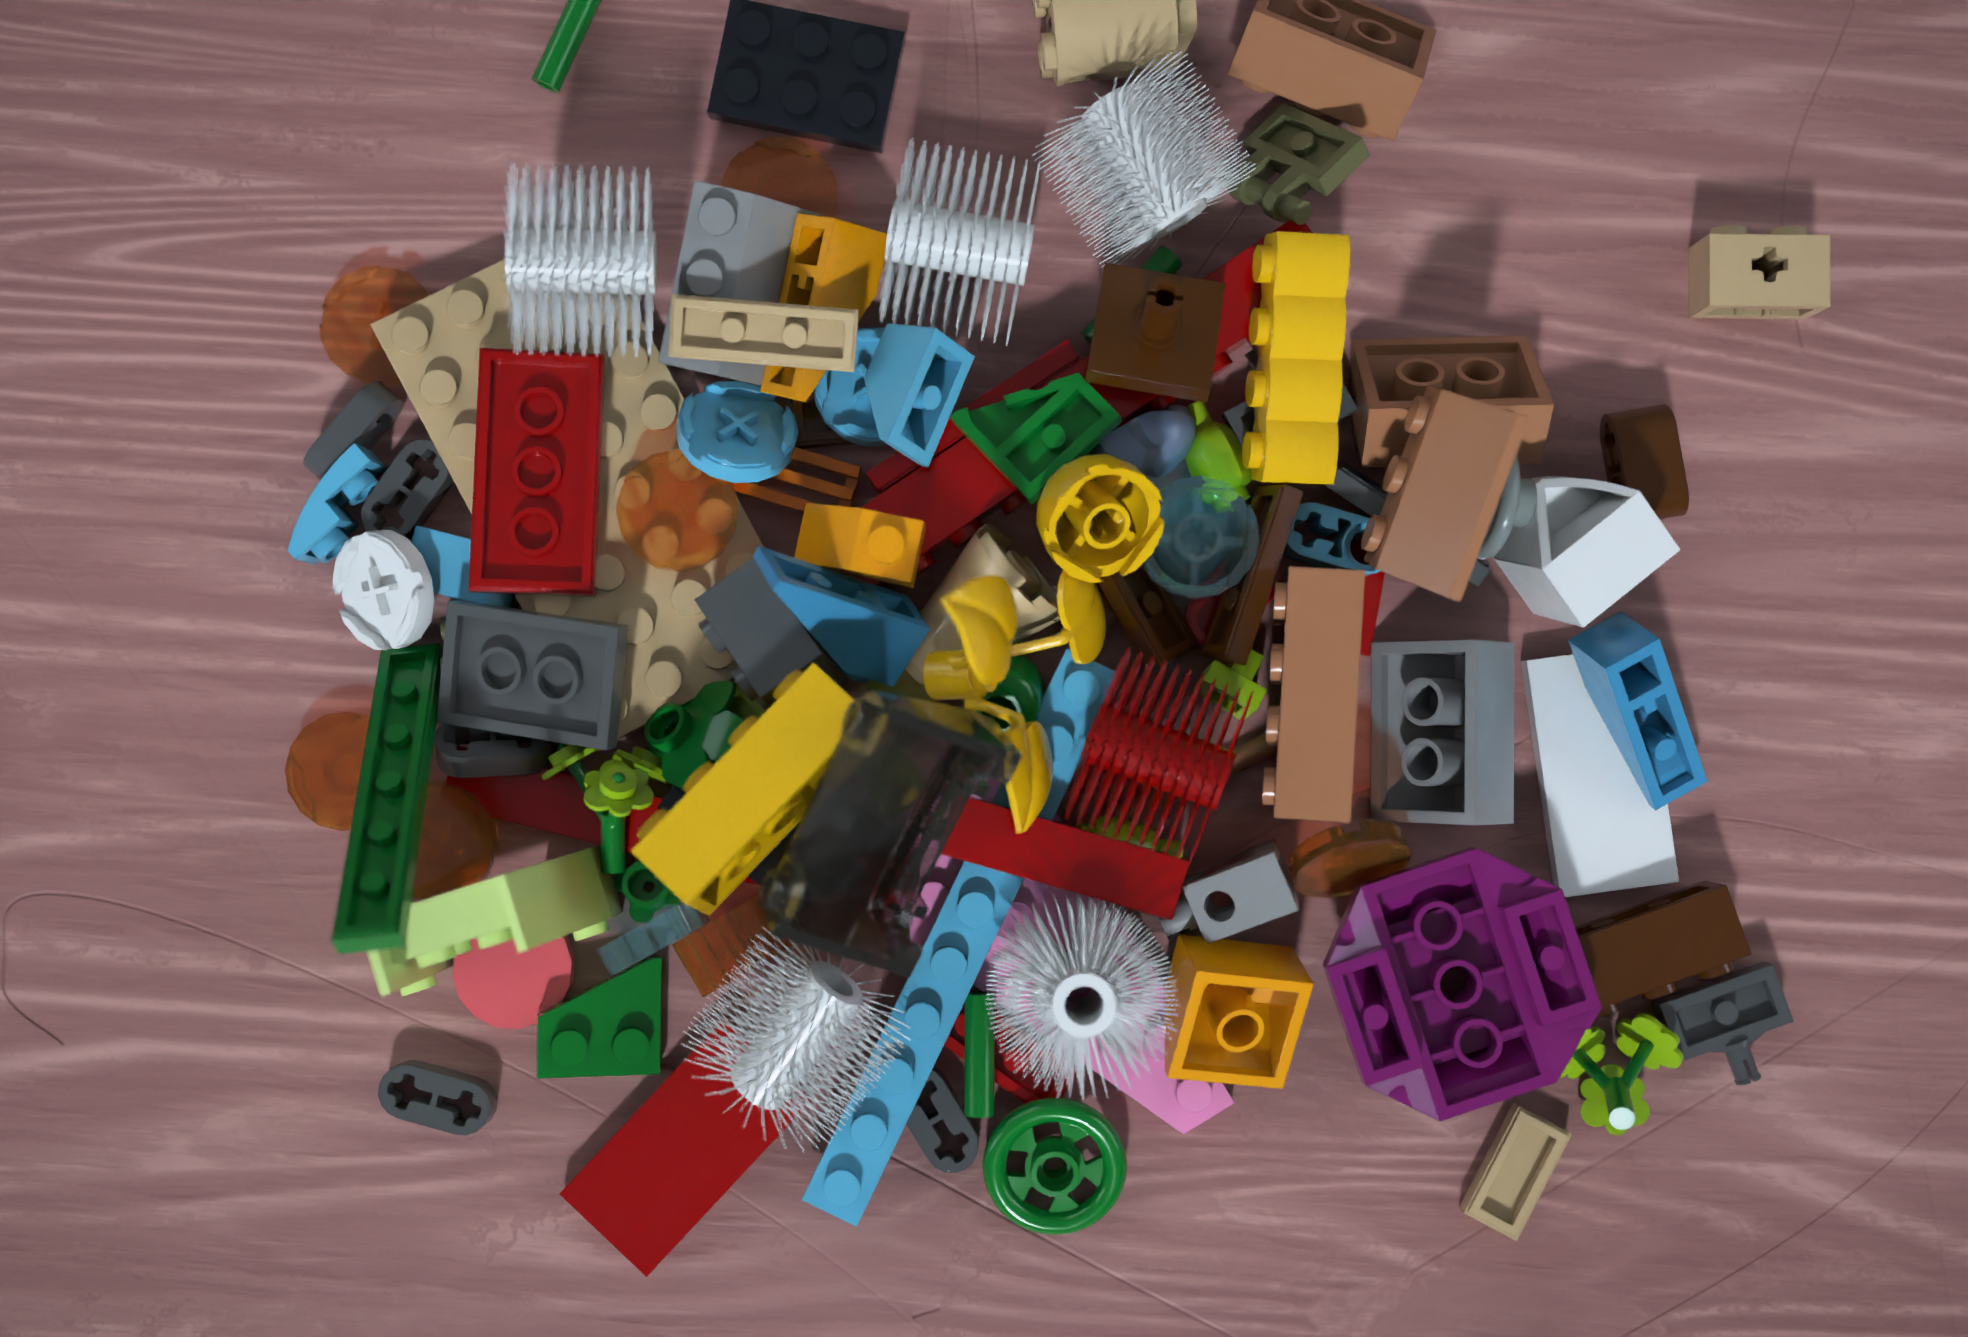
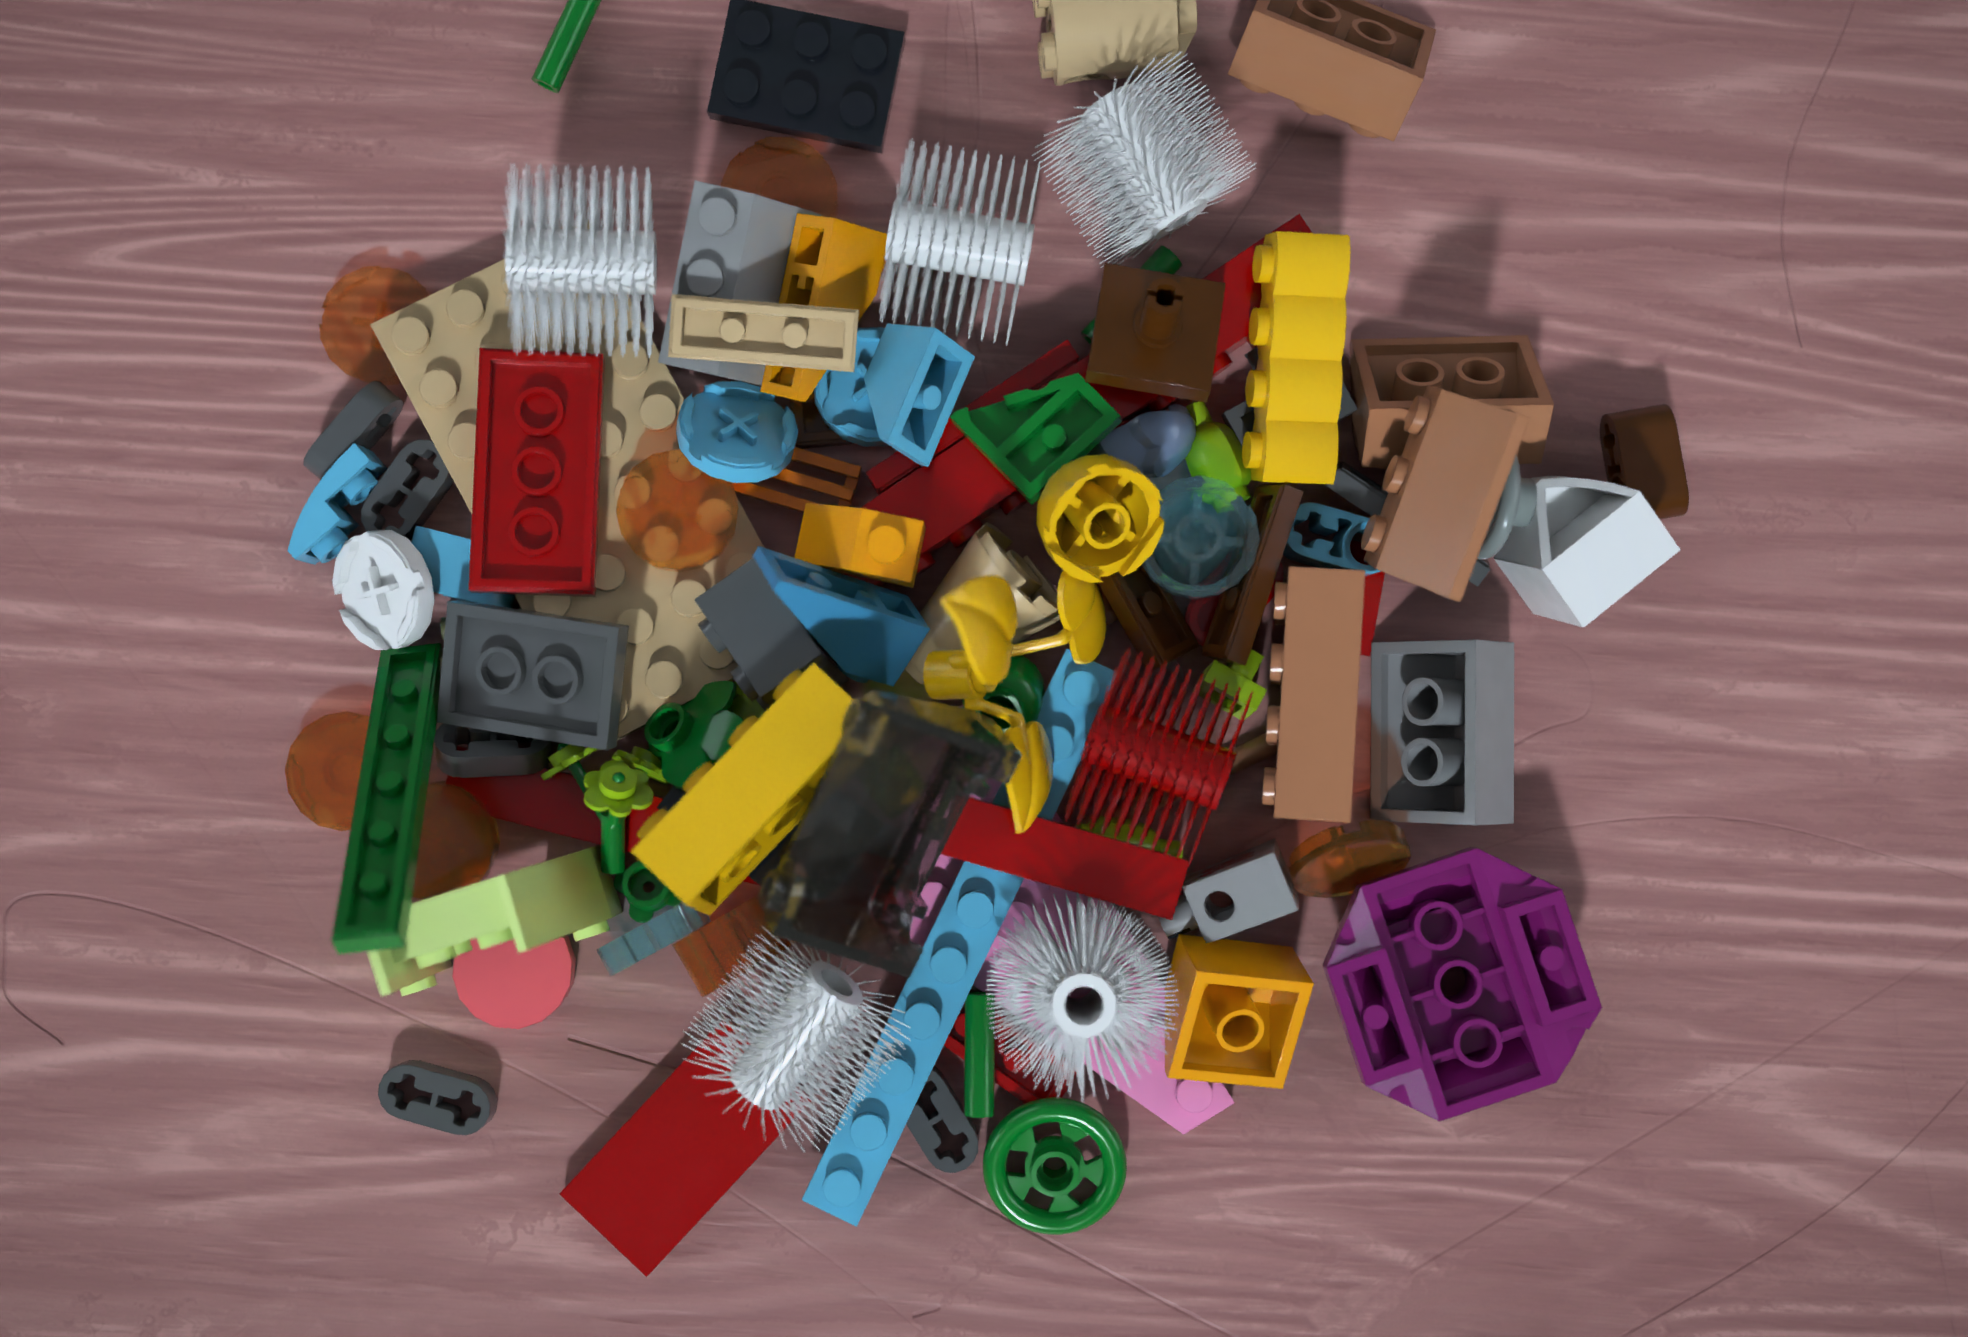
(606, 1028): green wing -> none
(1305, 153): olive plate -> none
(1515, 1171): tan tile -> none
(1592, 808): white tile -> none
(1616, 1093): lime plant -> none
(1640, 706): dark azure slope -> none
(1662, 943): reddish brown brick -> none
(1727, 287): tan brick -> none
(1727, 1016): dark grey plate -> none

